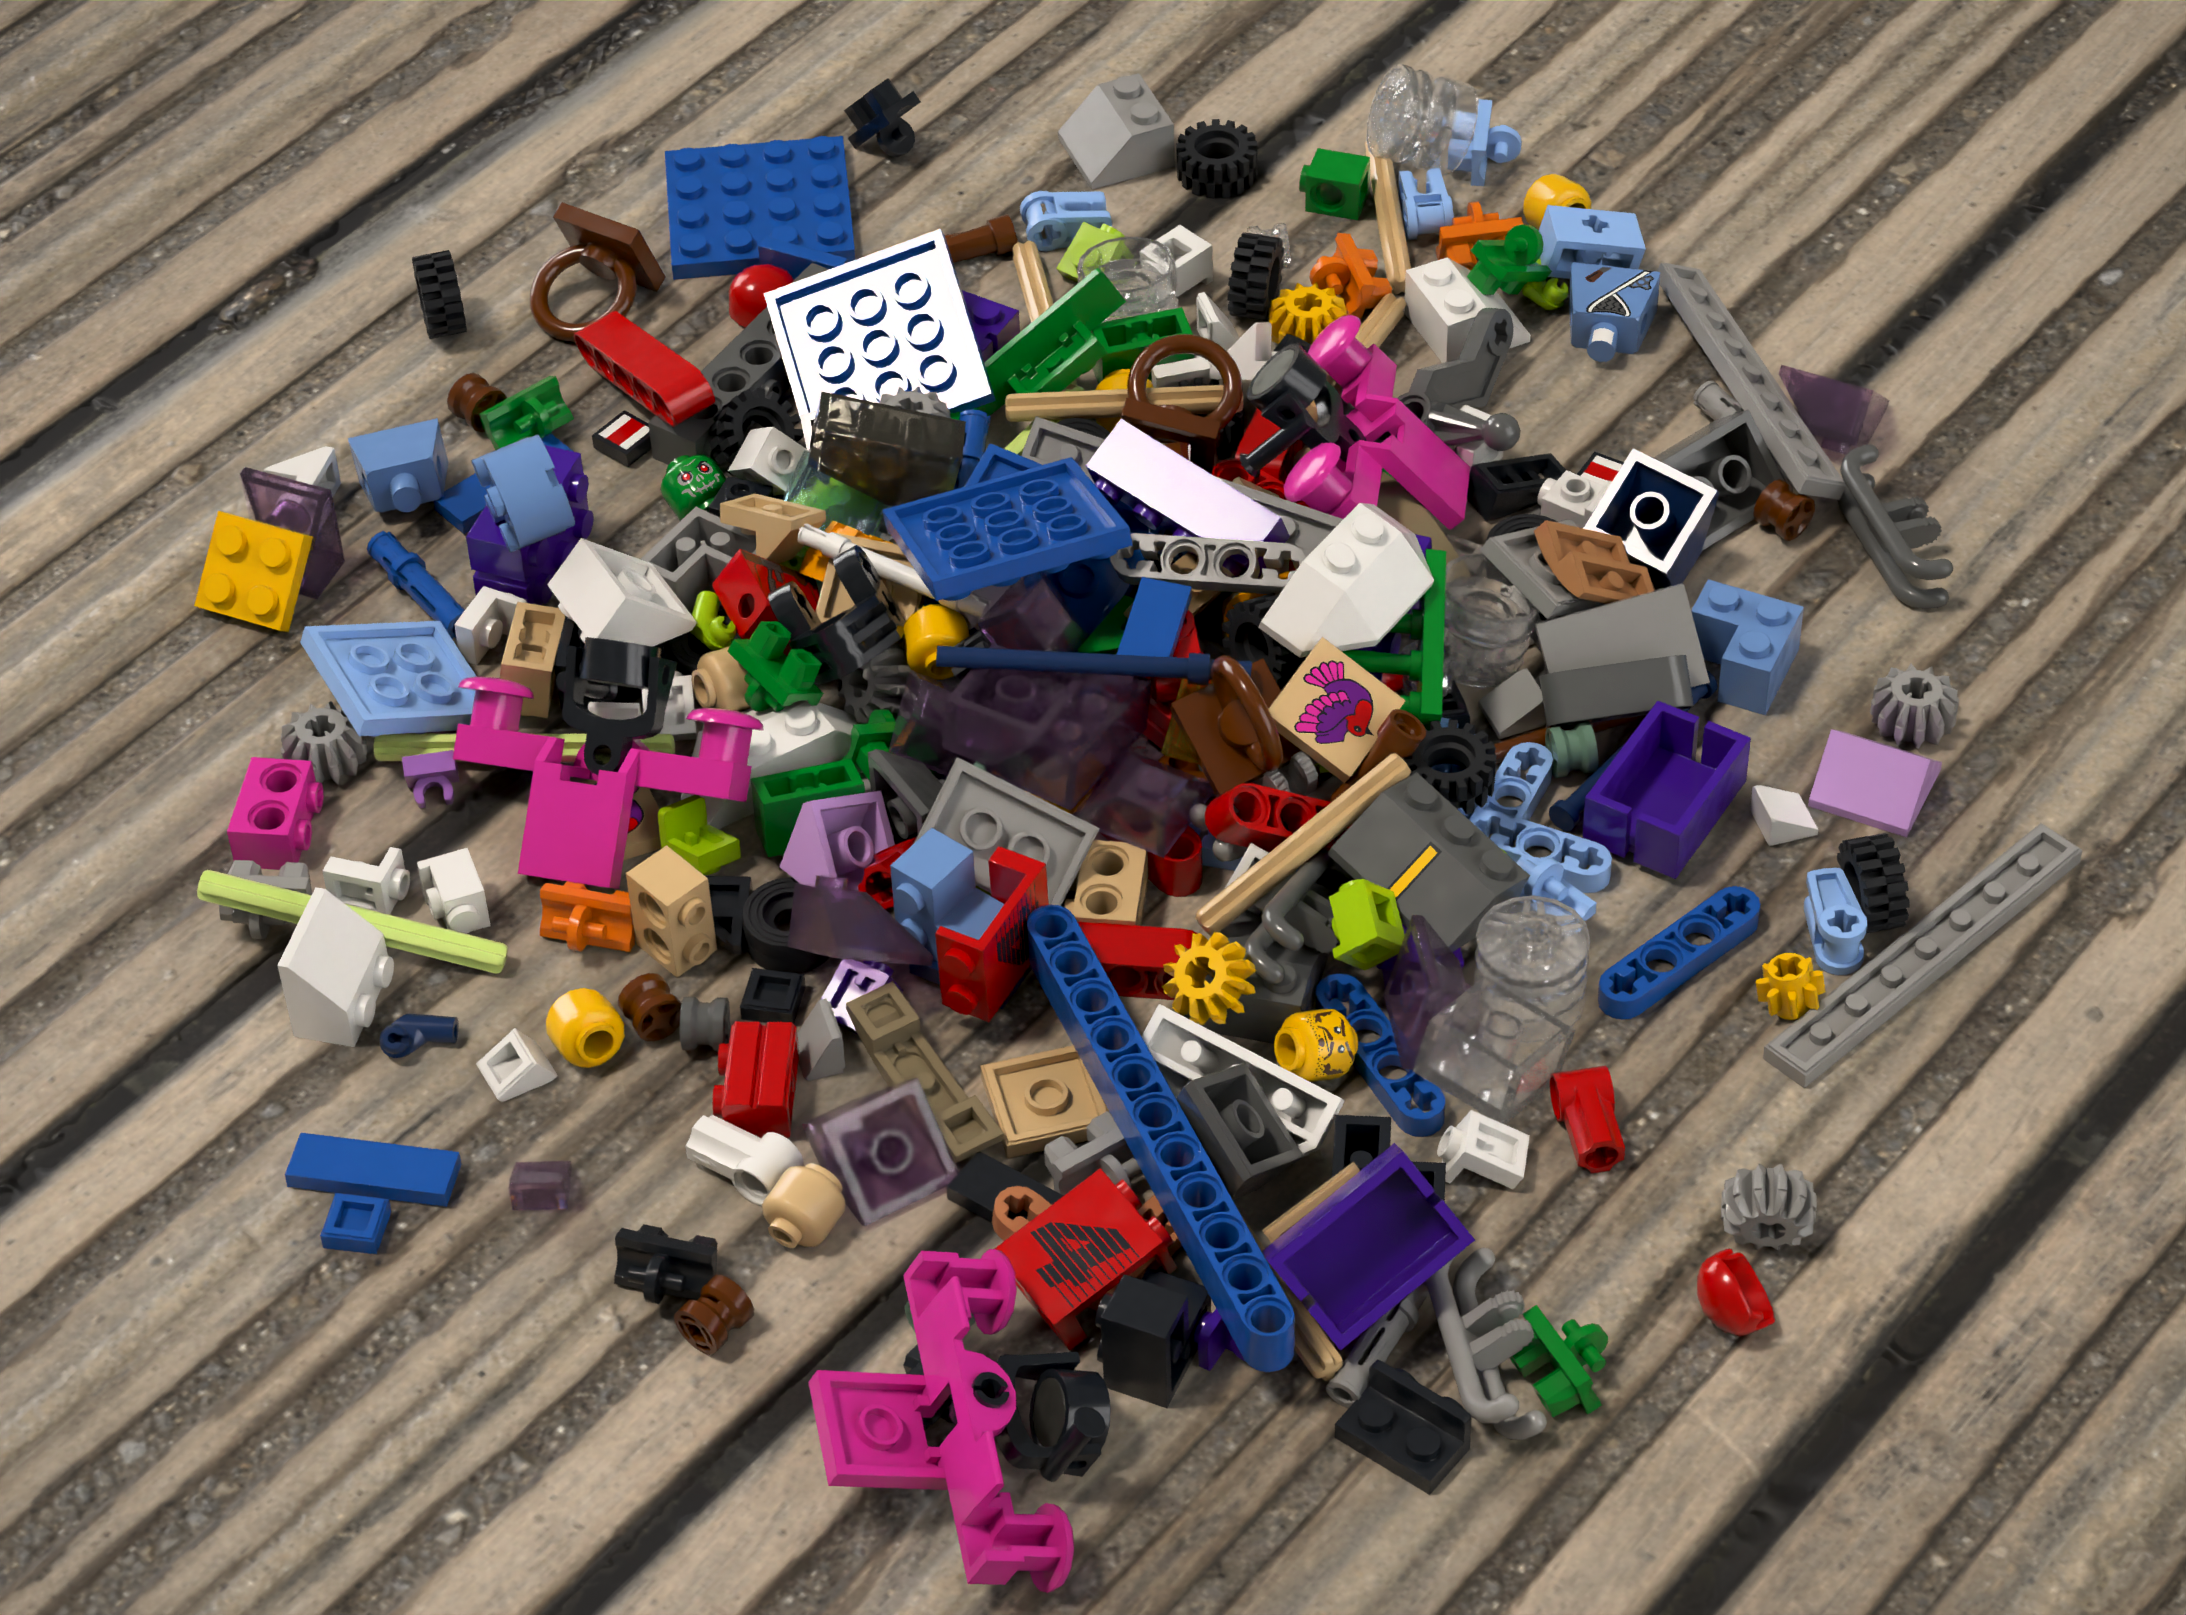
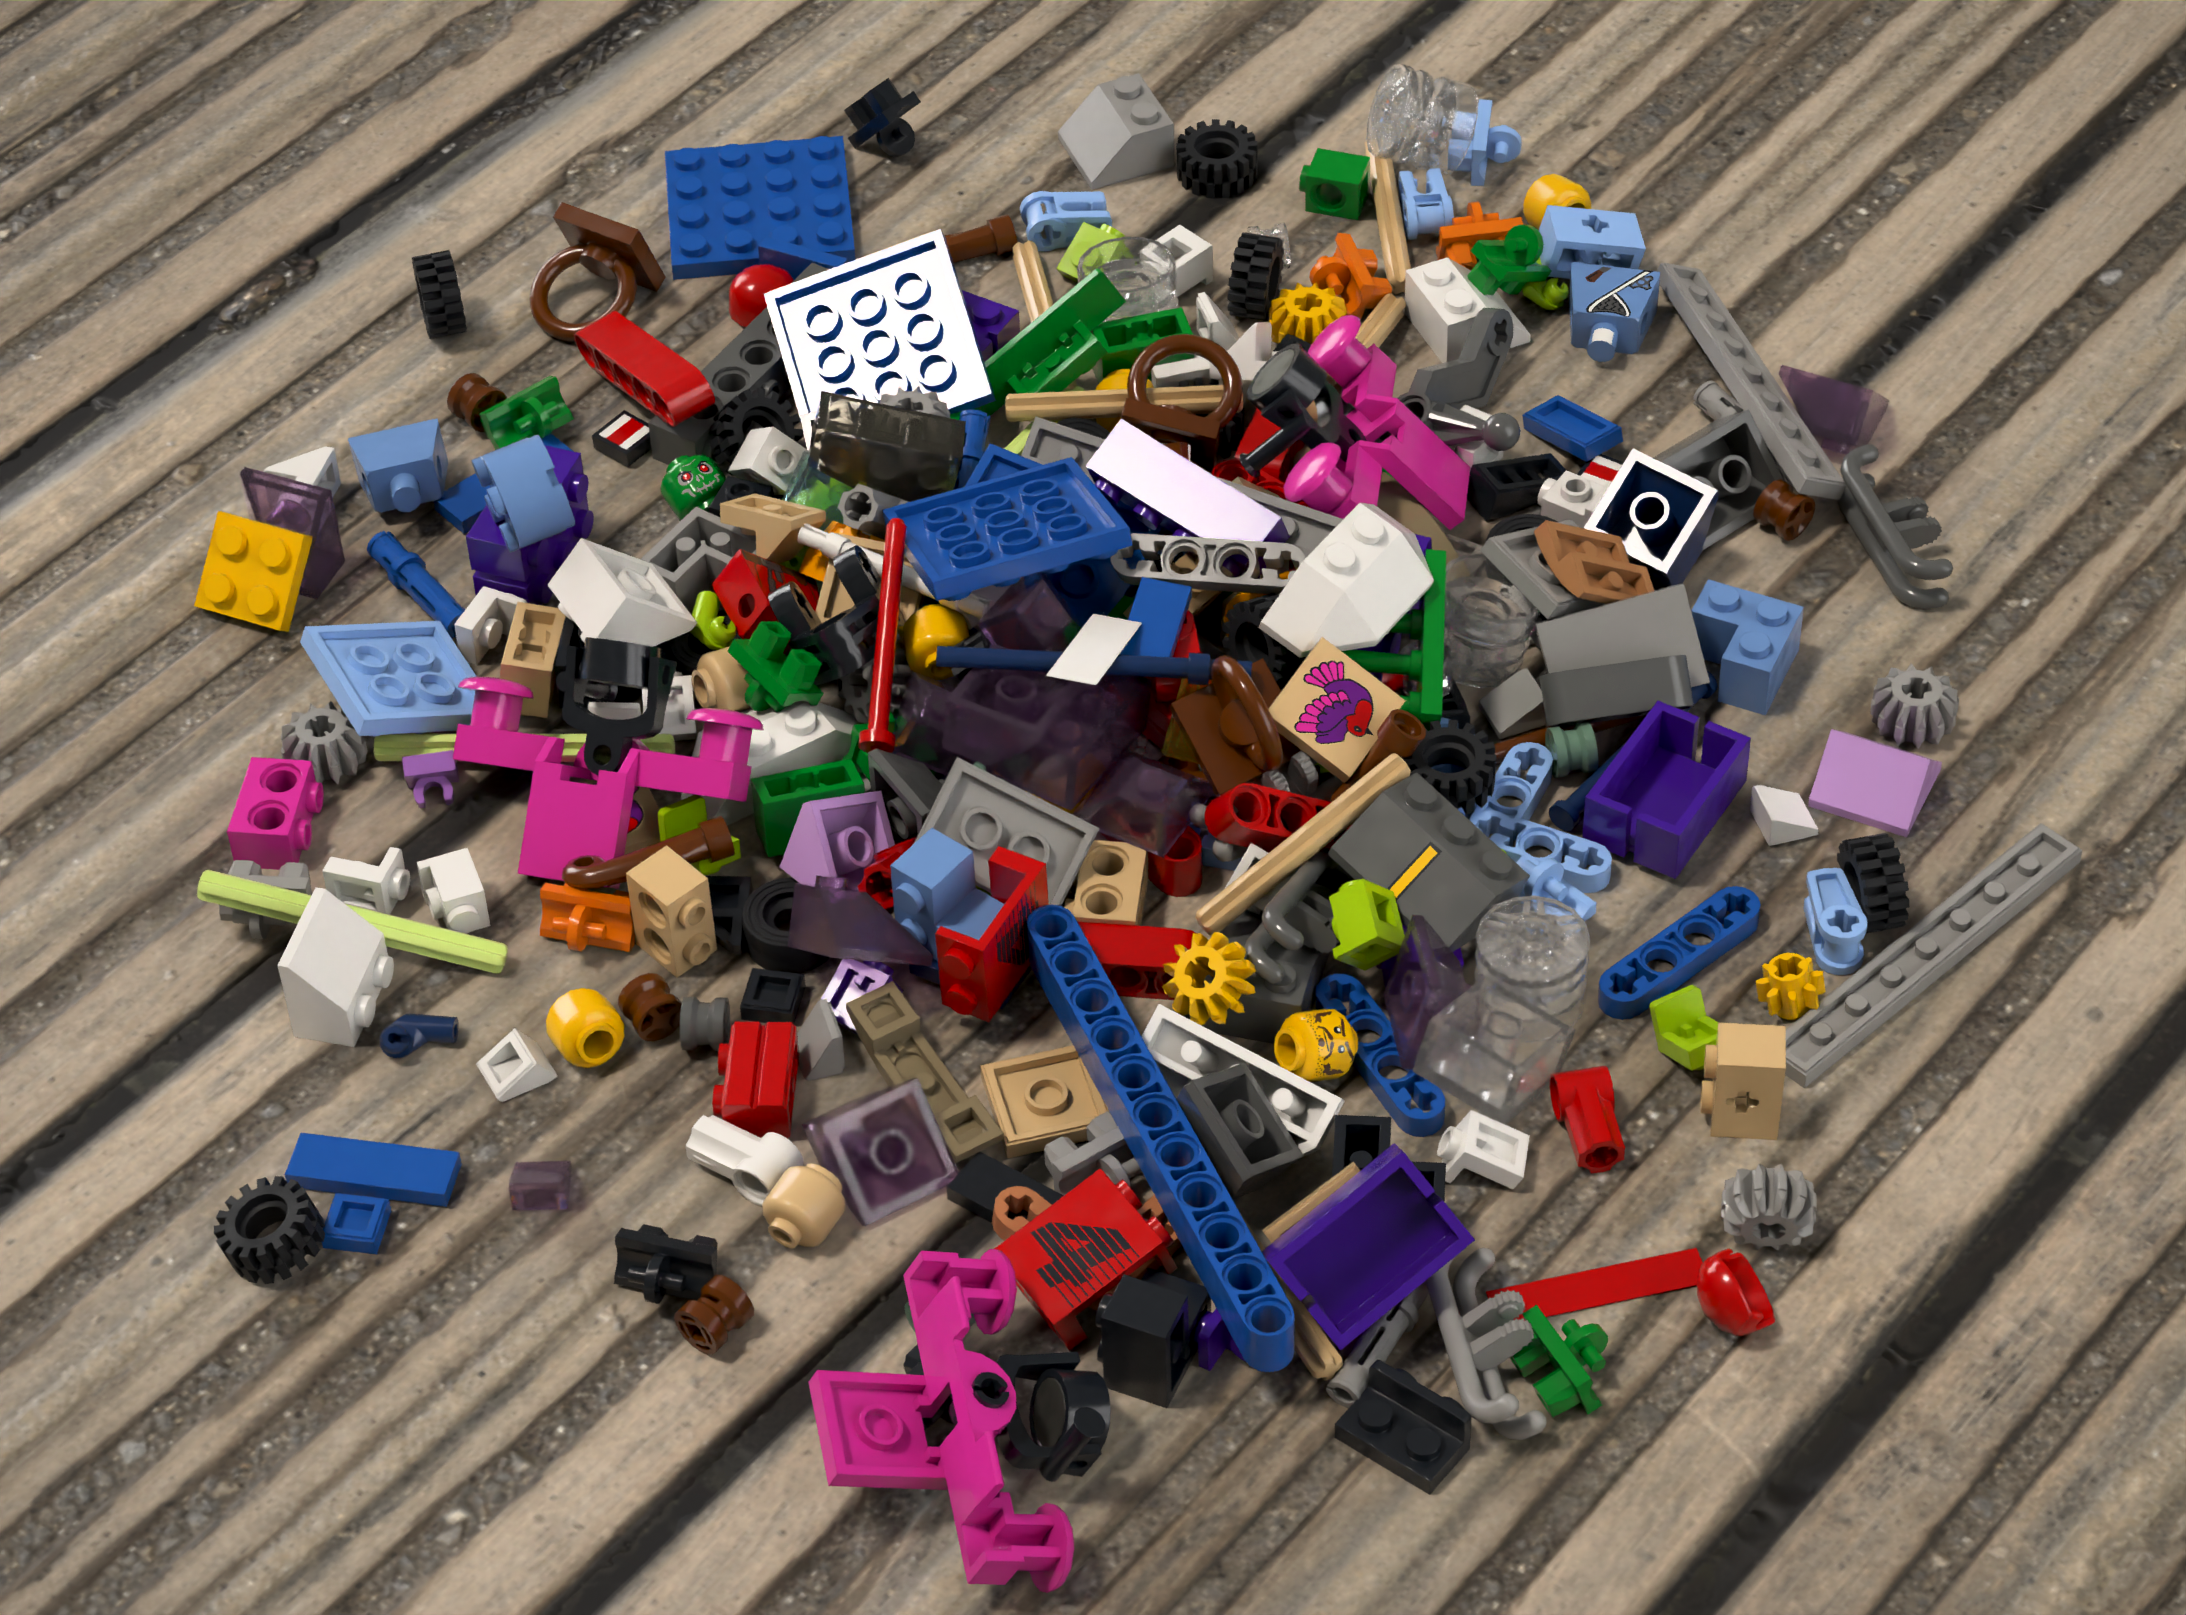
(284, 1246): none -> black tyre
(707, 841): none -> reddish brown plant
(864, 507): none -> light grey piece
(877, 734): none -> red bar
(1094, 649): none -> white sticker
(1572, 428): none -> blue tile
(1609, 1283): none -> red sticker
(1683, 1026): none -> lime bracket
(1746, 1080): none -> tan brick

